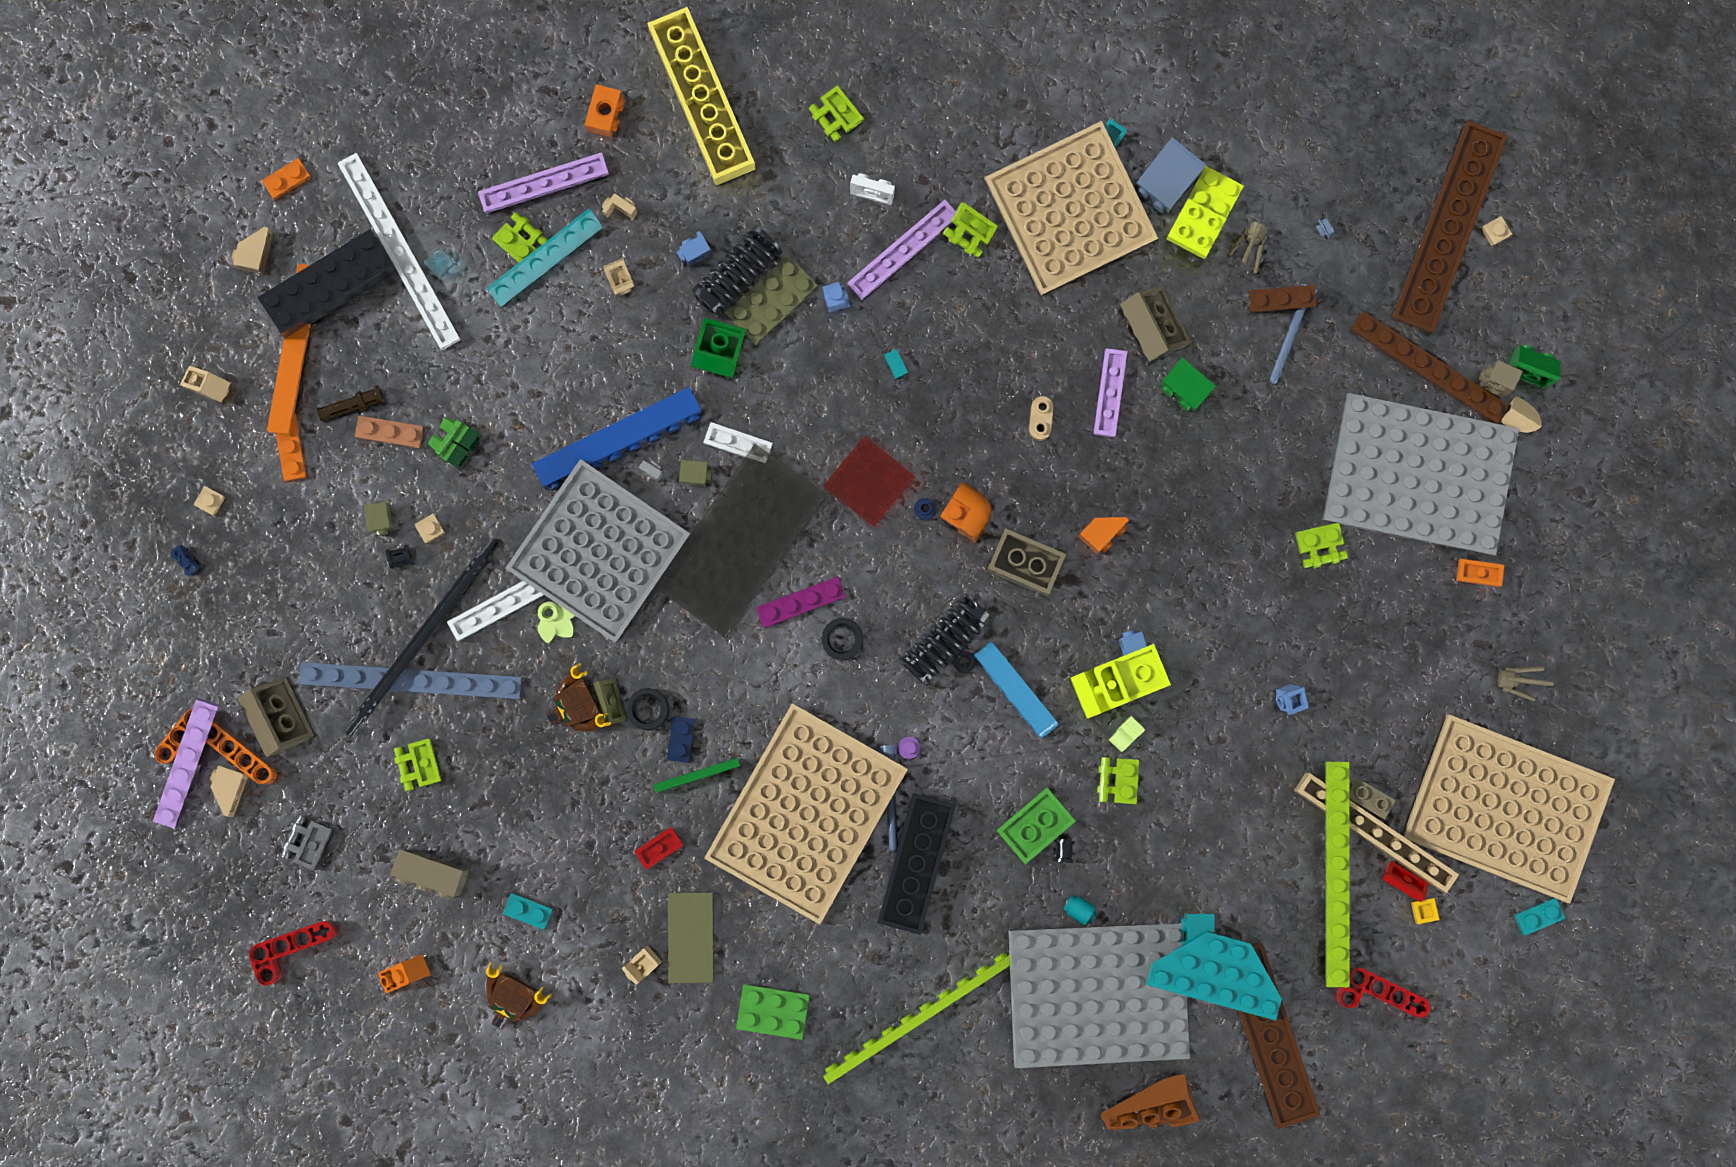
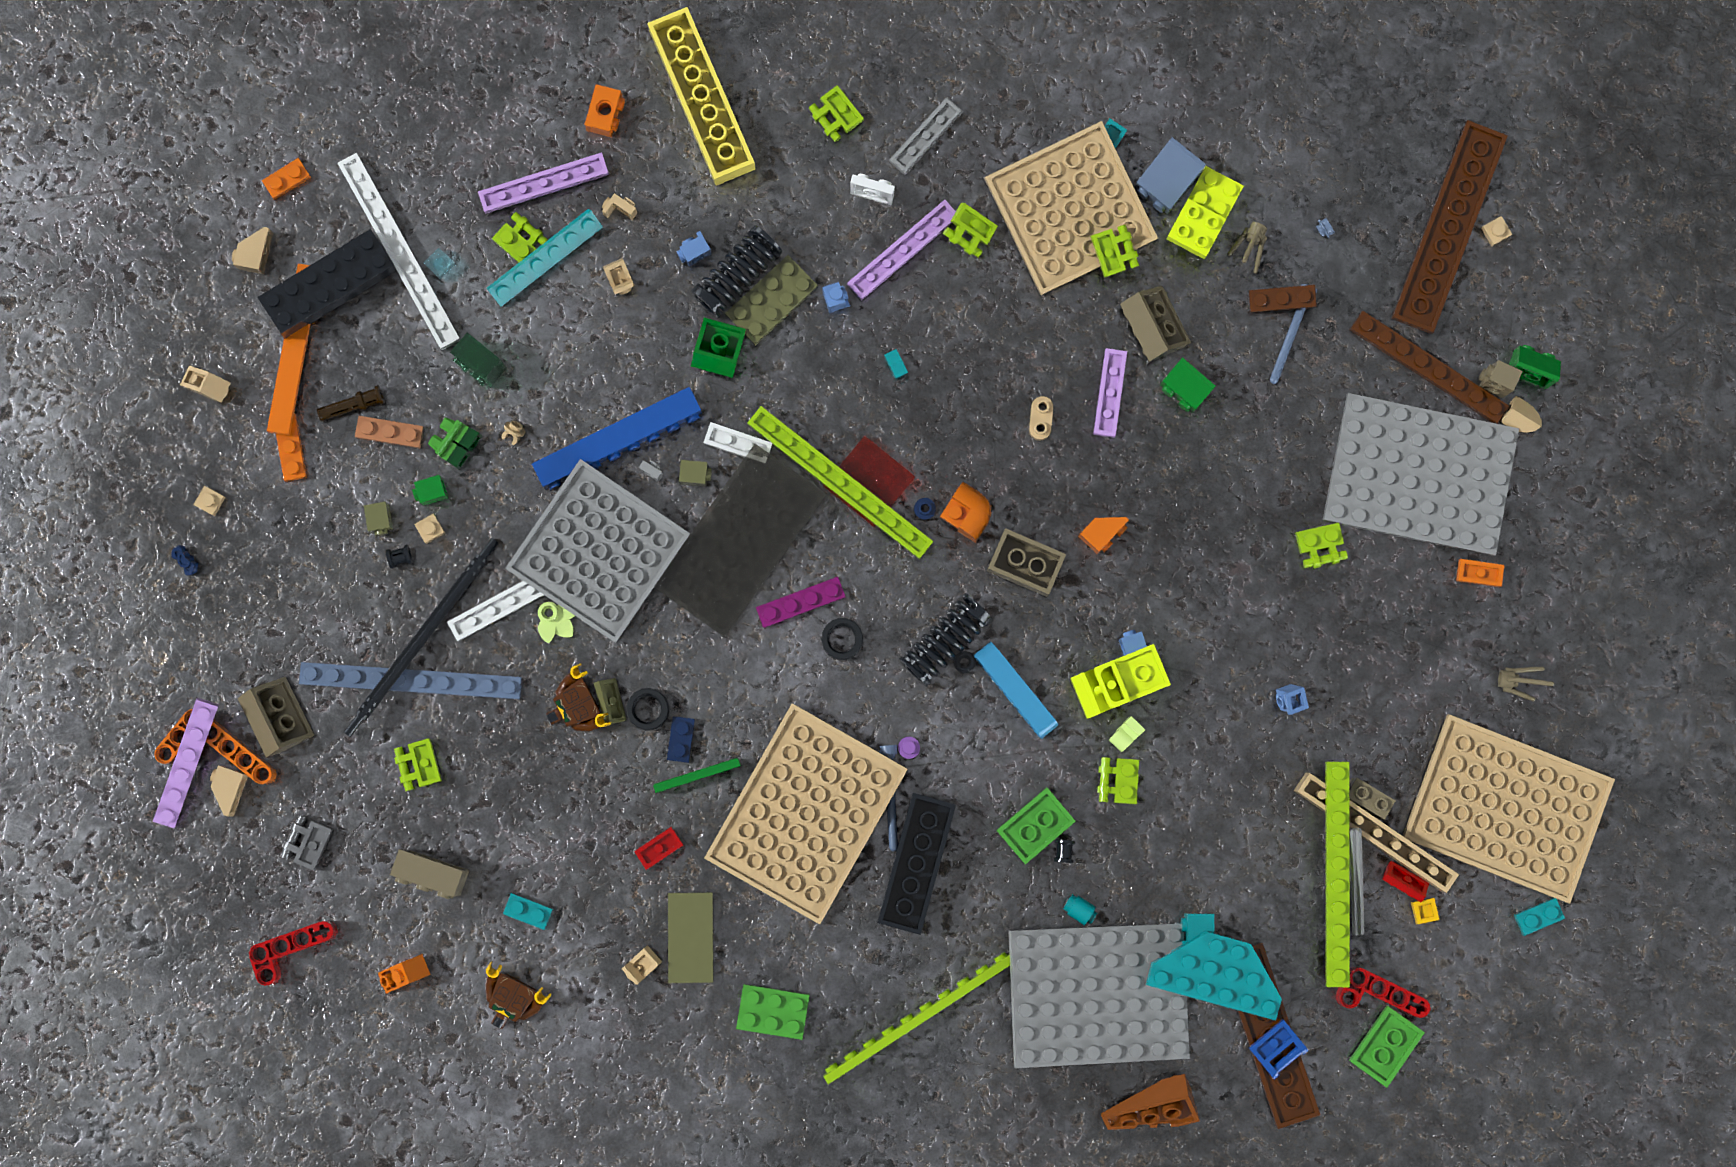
(430, 490): none -> green brick
(480, 361): none -> clear green brick
(515, 429): none -> tan plate
(840, 482): none -> lime plate
(925, 136): none -> light grey tile
(1108, 252): none -> lime plate
(1273, 1043): none -> blue plate
(1356, 870): none -> light grey axle
(1386, 1046): none -> bright green plate

